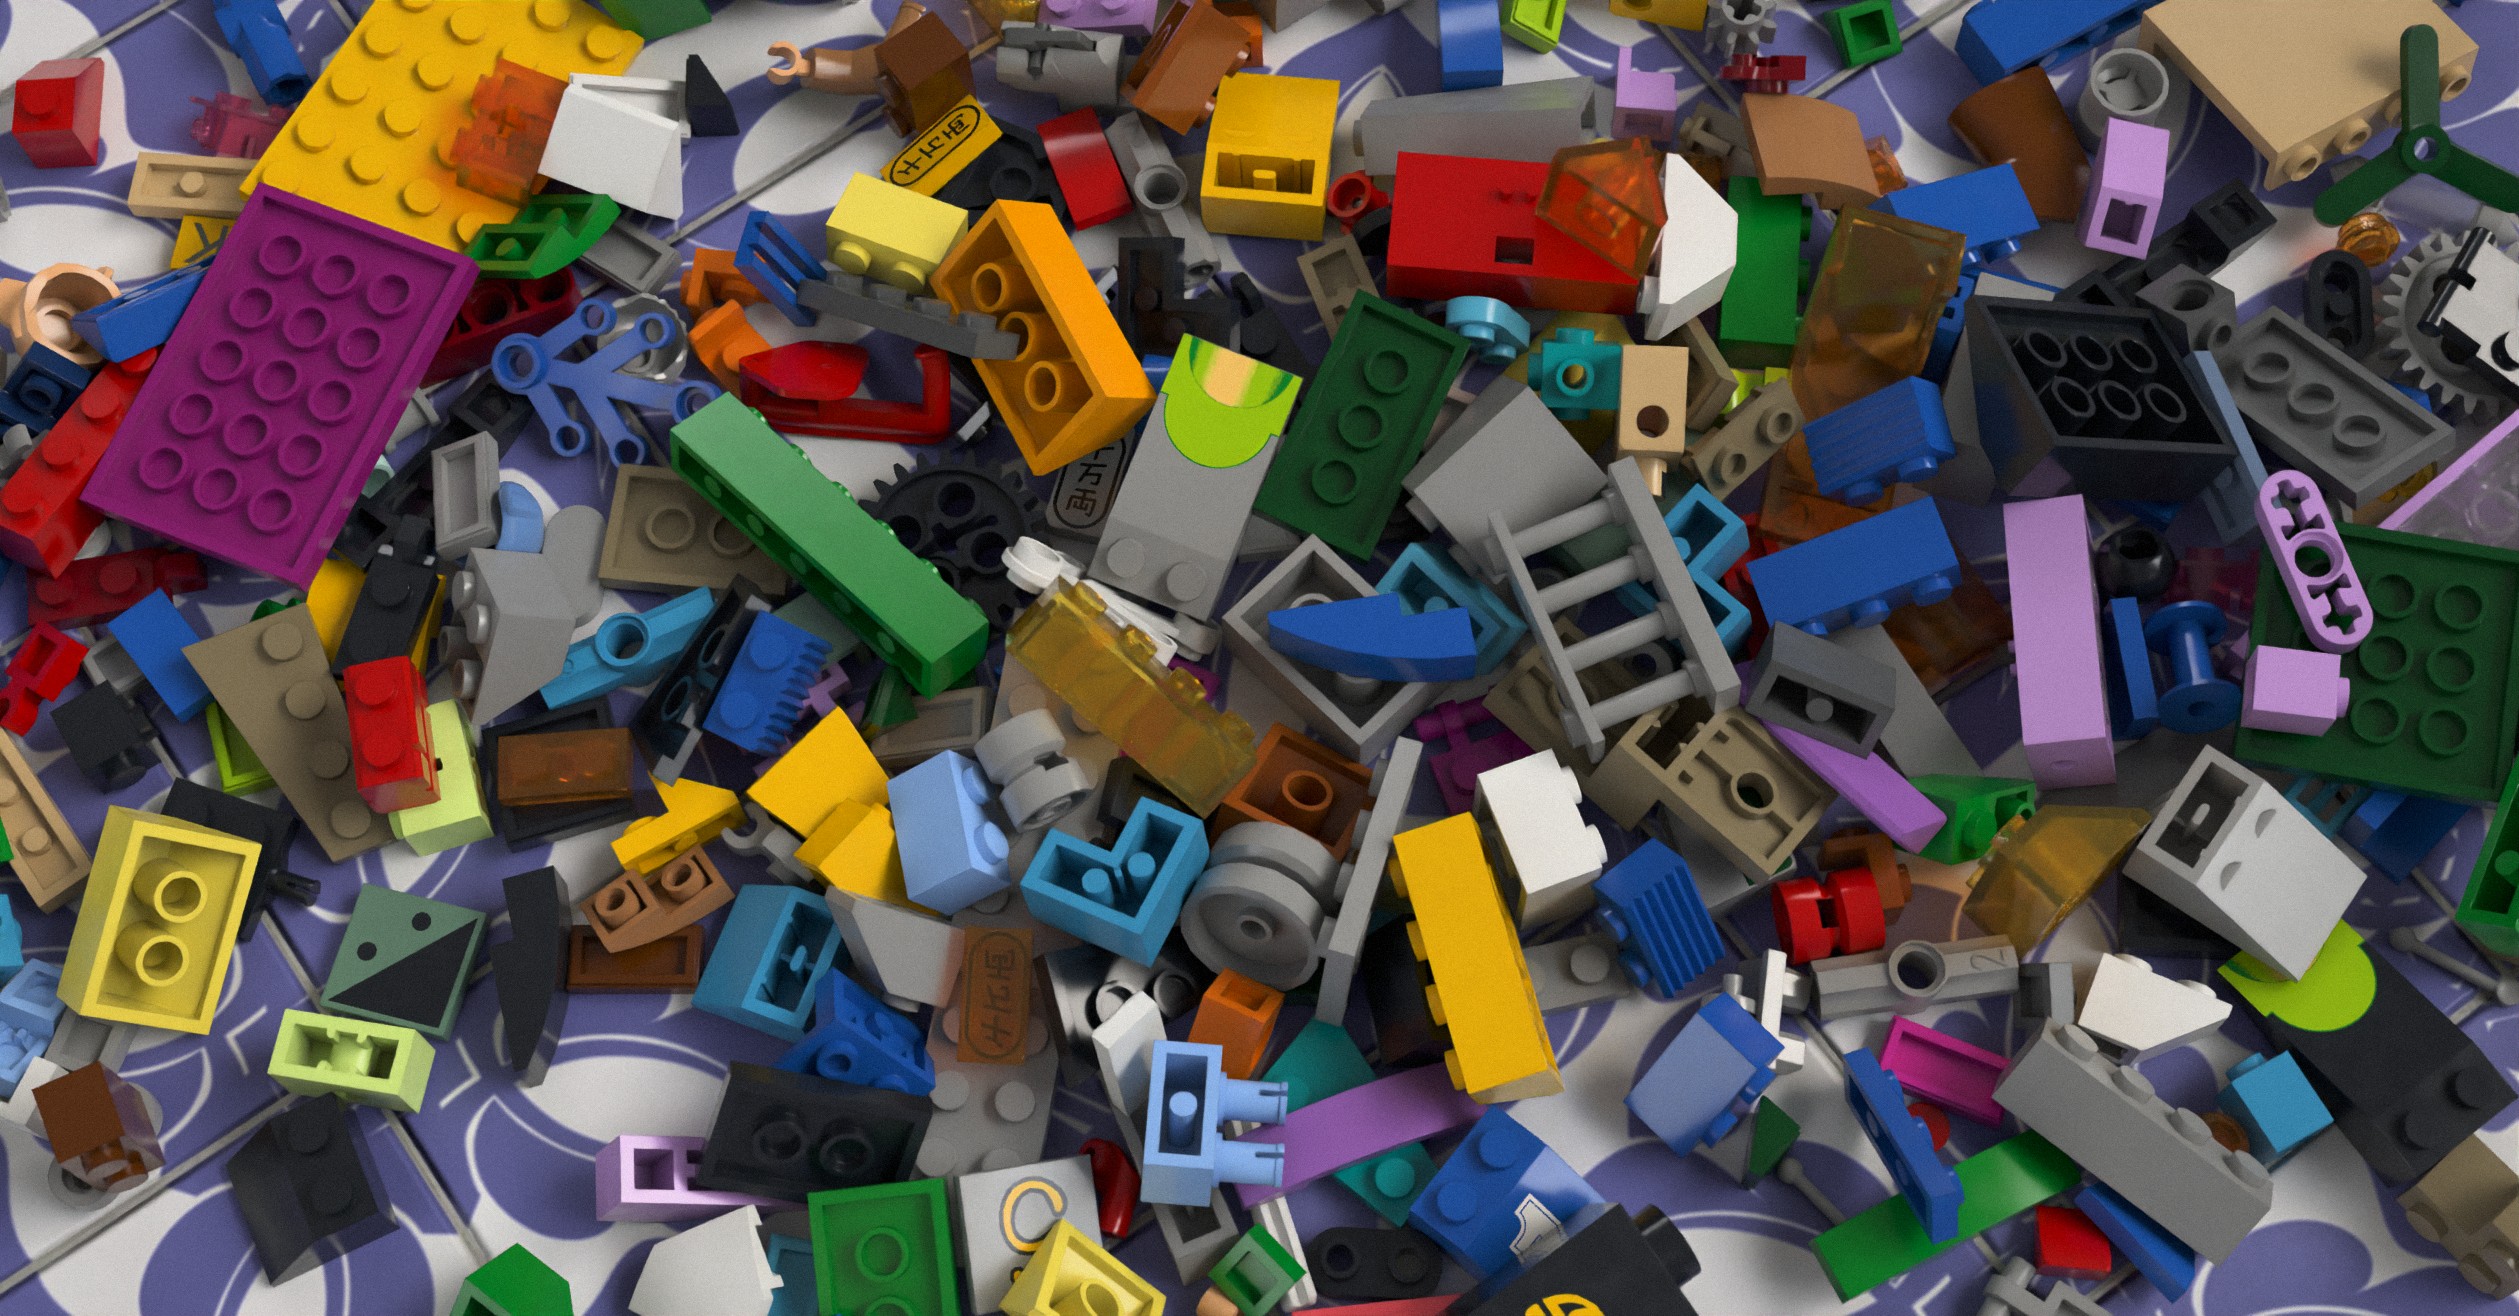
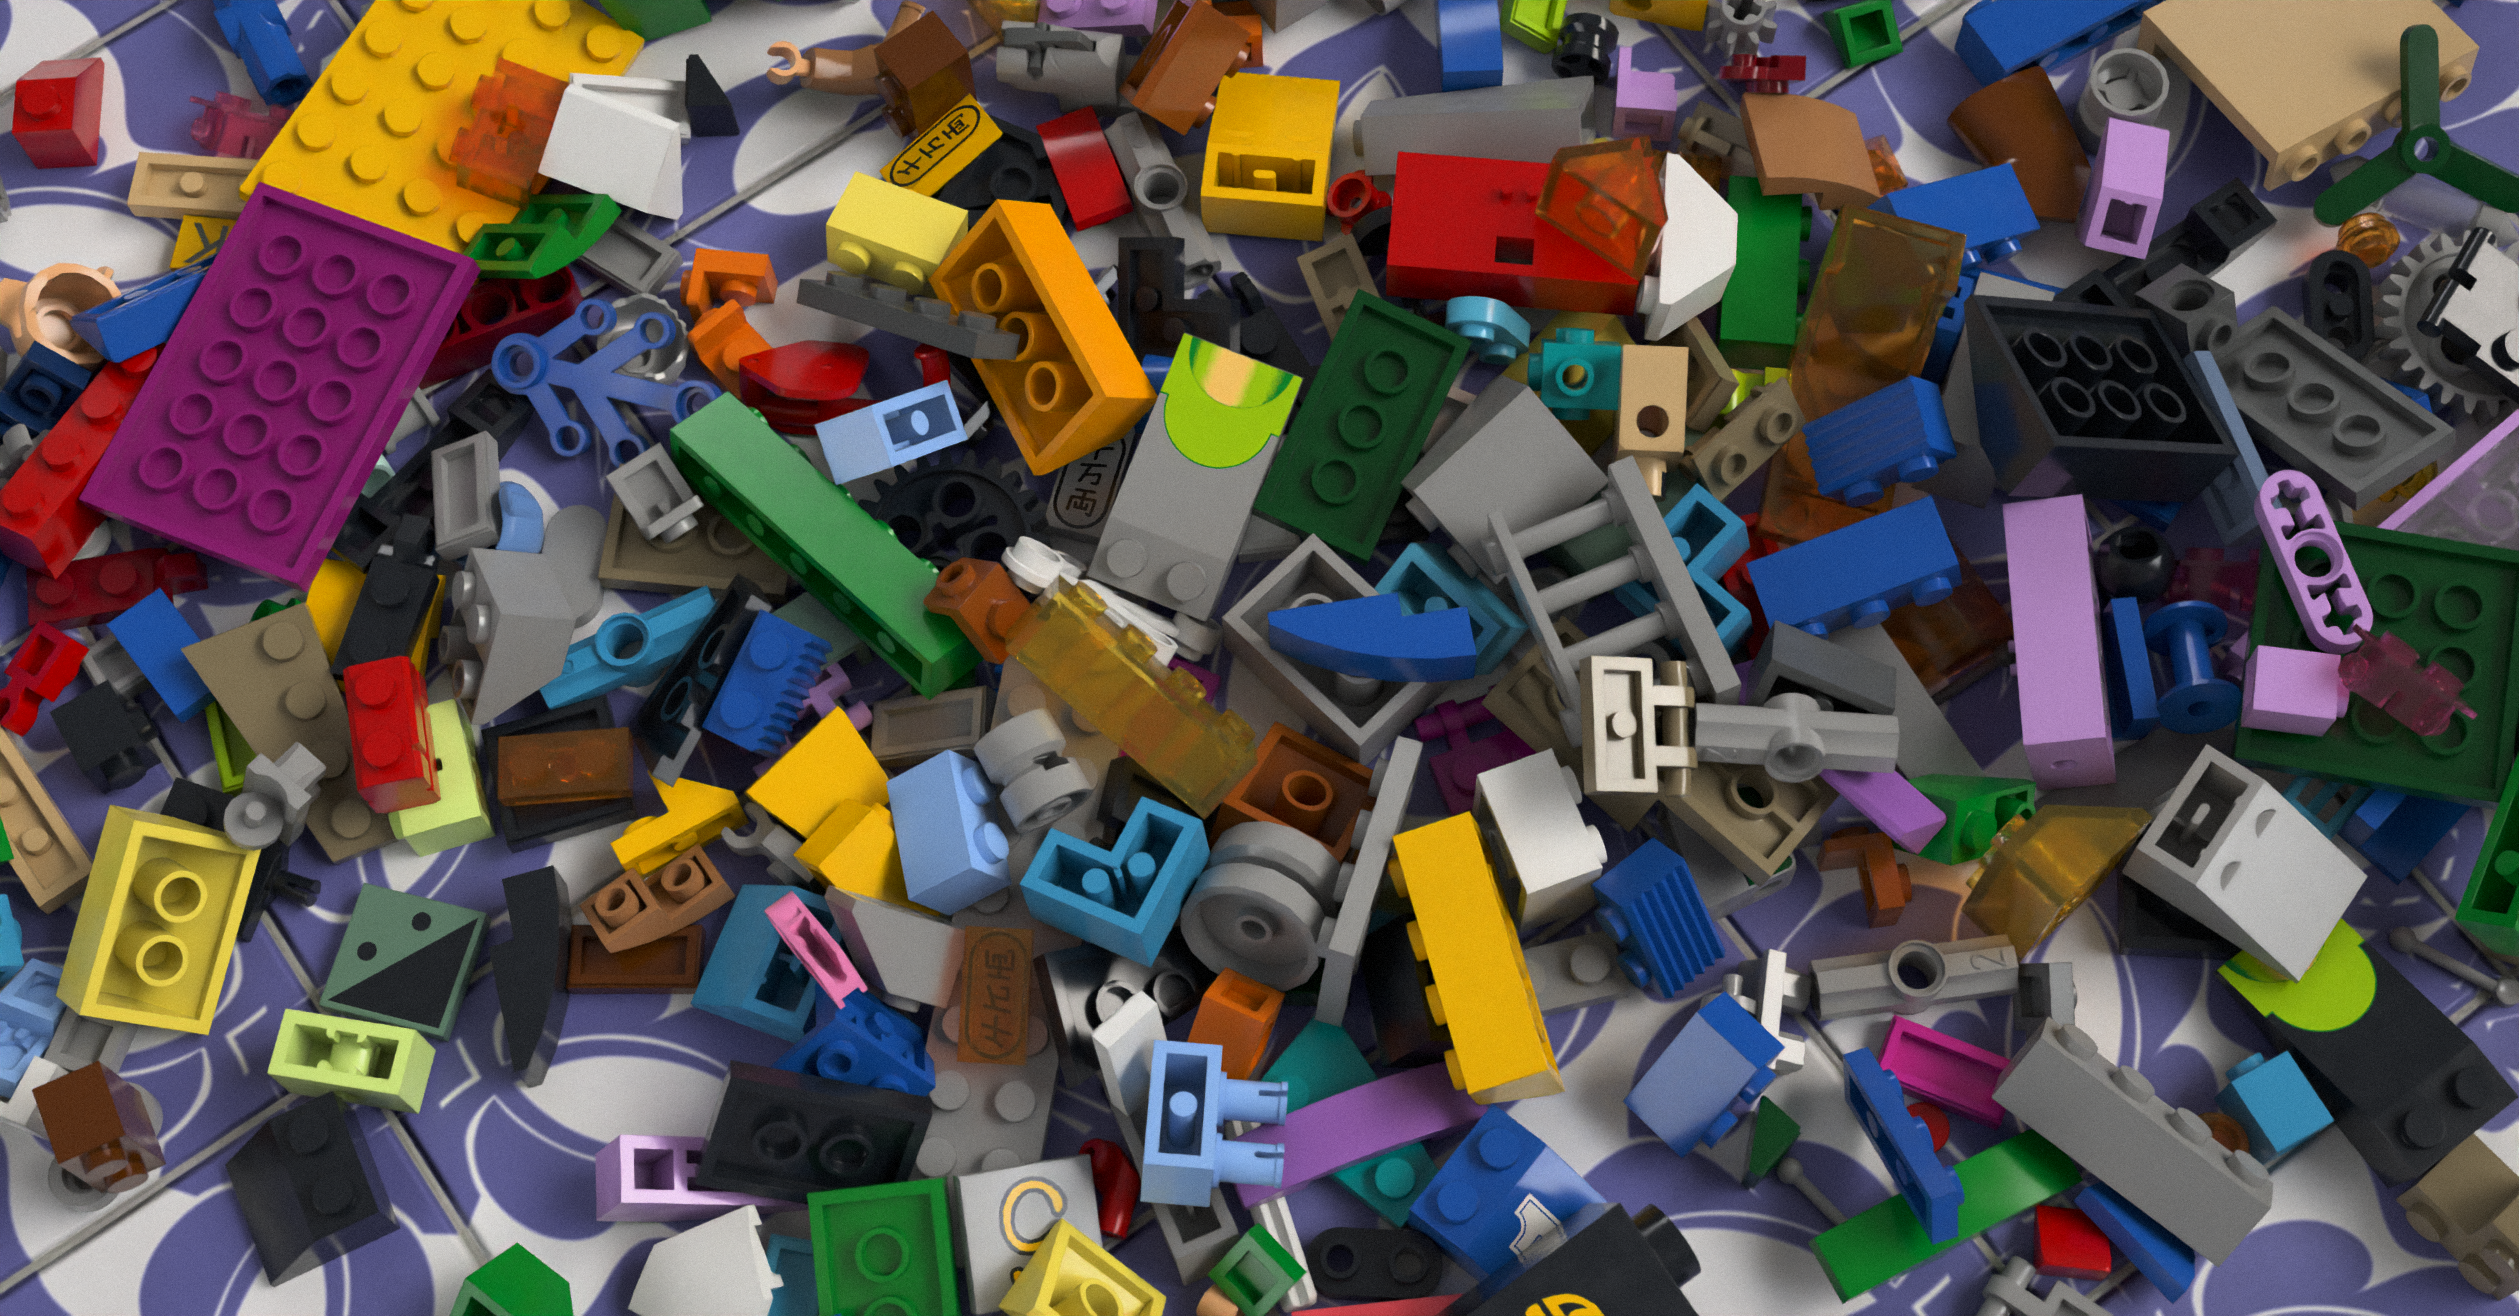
(274, 799): none -> light grey hips
(655, 495): none -> light grey bracket
(783, 259): blue tile -> none
(814, 947): none -> bright pink piece
(886, 705): dark green slope -> none
(891, 432): none -> light blue brick
(980, 602): none -> dark orange bracket
(1585, 47): none -> black wheel
(1620, 727): none -> plate
(1794, 737): none -> light grey piece
(1850, 912): red wheel -> none
(2141, 1013): white slope -> none
(2389, 665): none -> clear pink hinge

